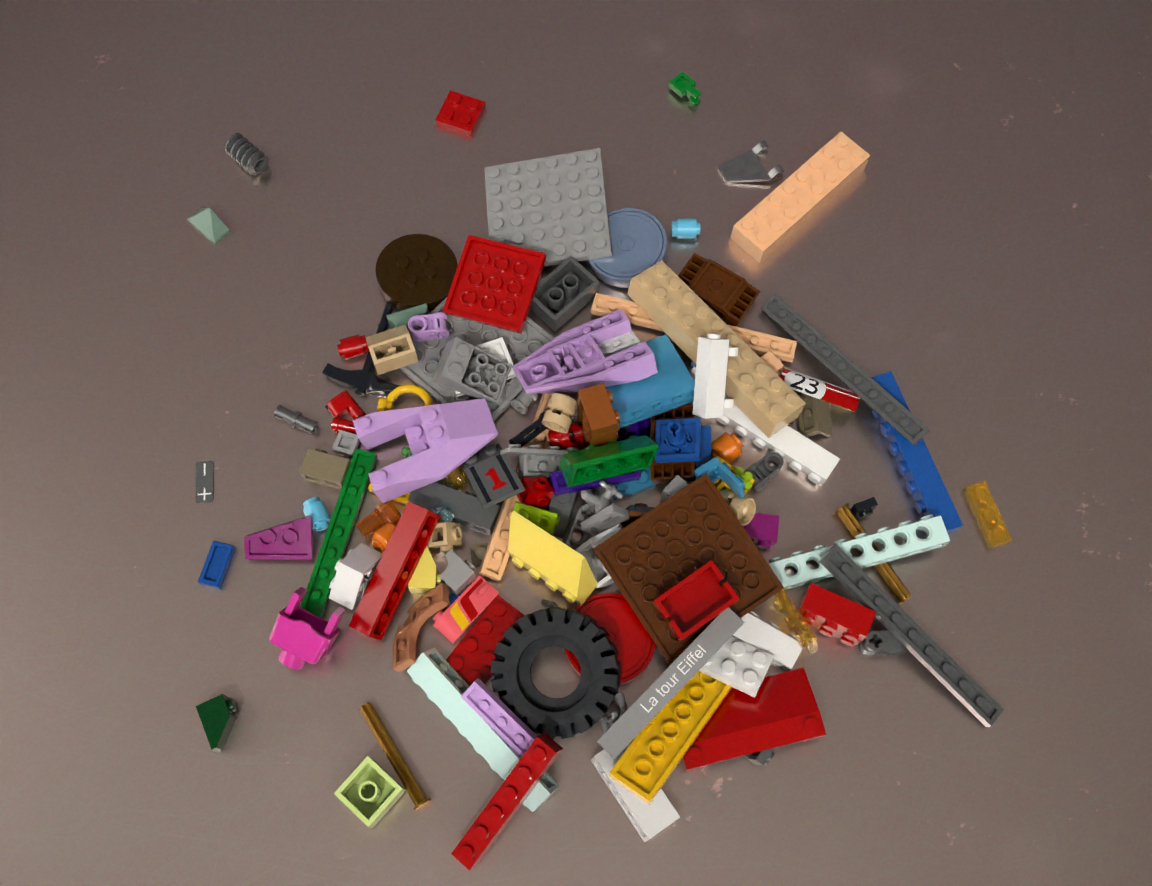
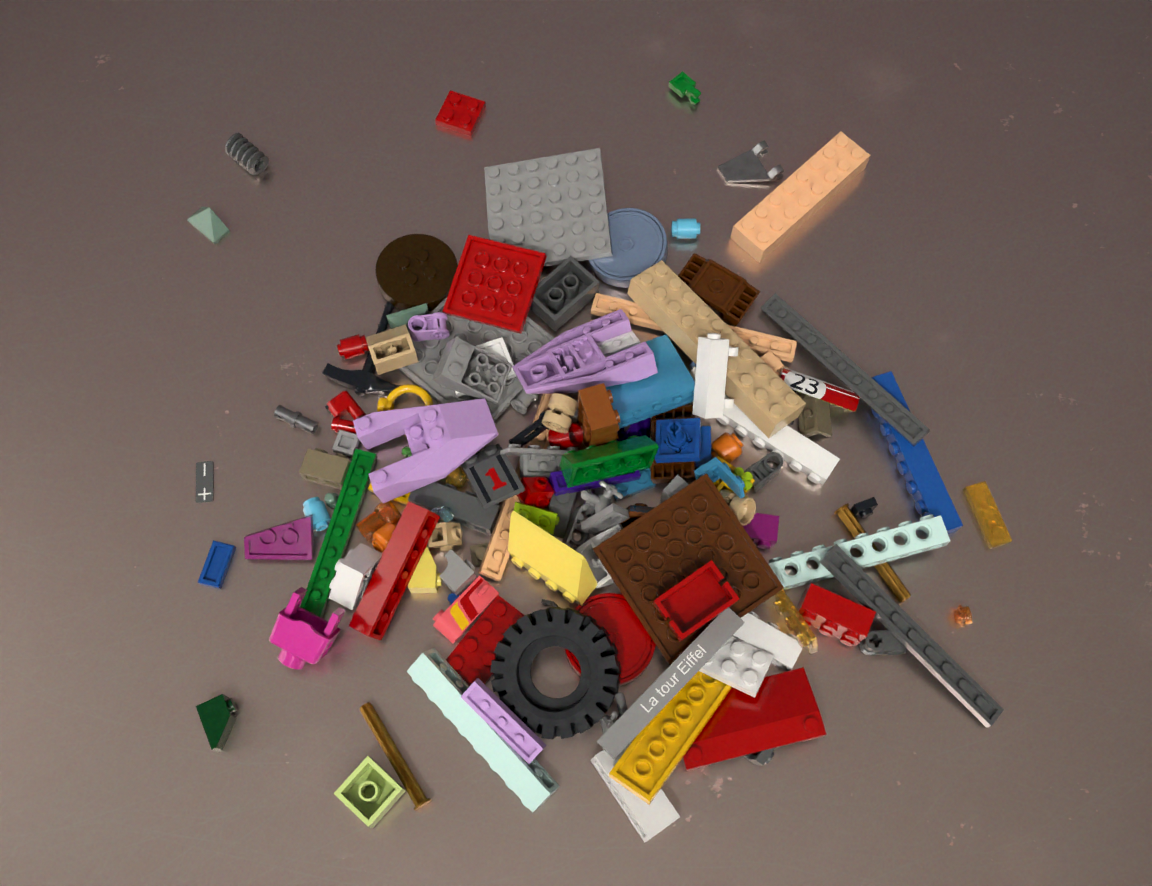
(331, 499): none -> sand green piece
(405, 638): nougat plate -> none
(507, 801): red brick -> none
(963, 616): none -> clear orange plate

